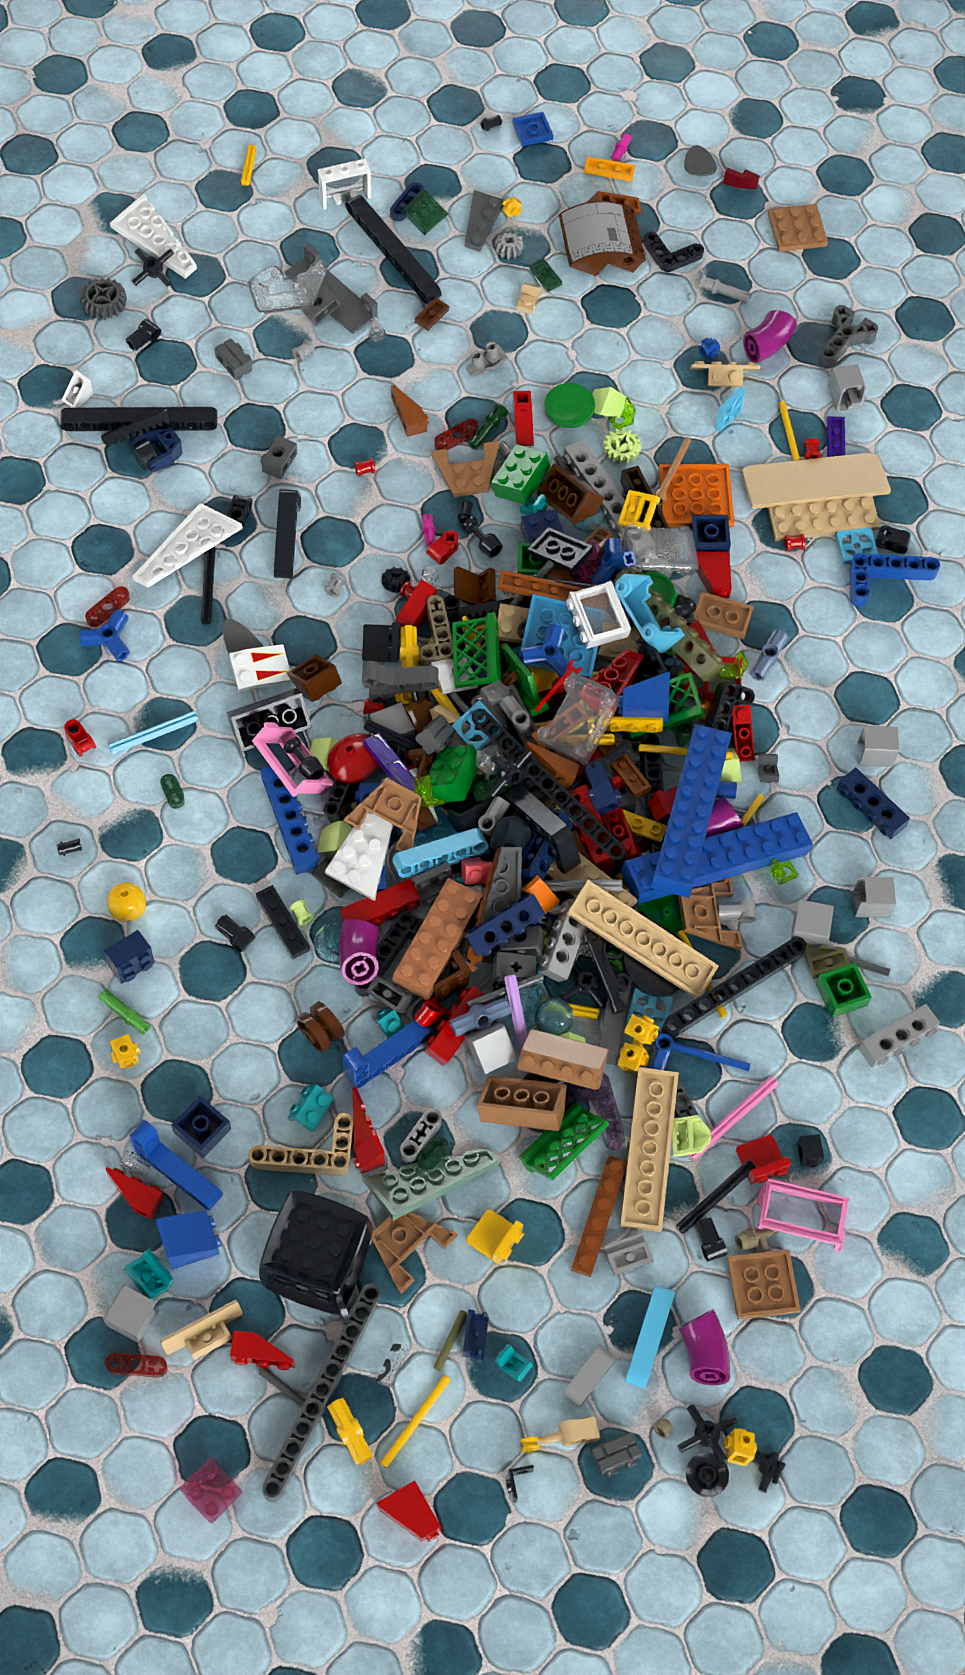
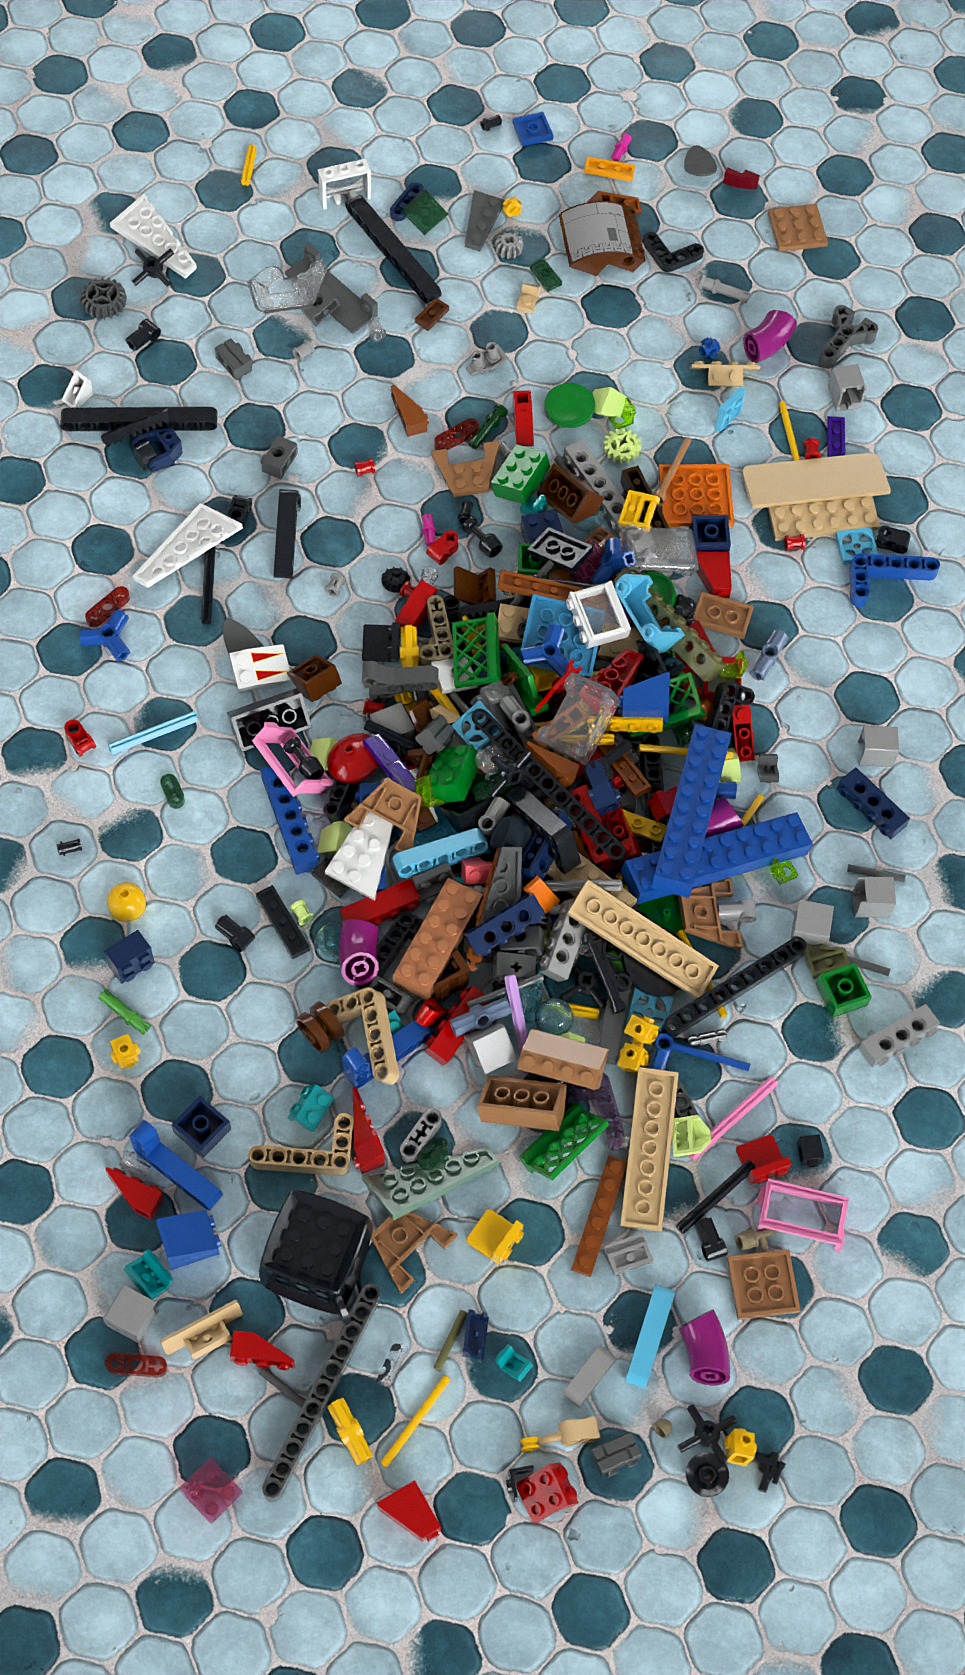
(373, 1028): none -> tan beam
(547, 1492): none -> red bracket
(707, 1037): none -> axle
(875, 873): none -> dark grey bar

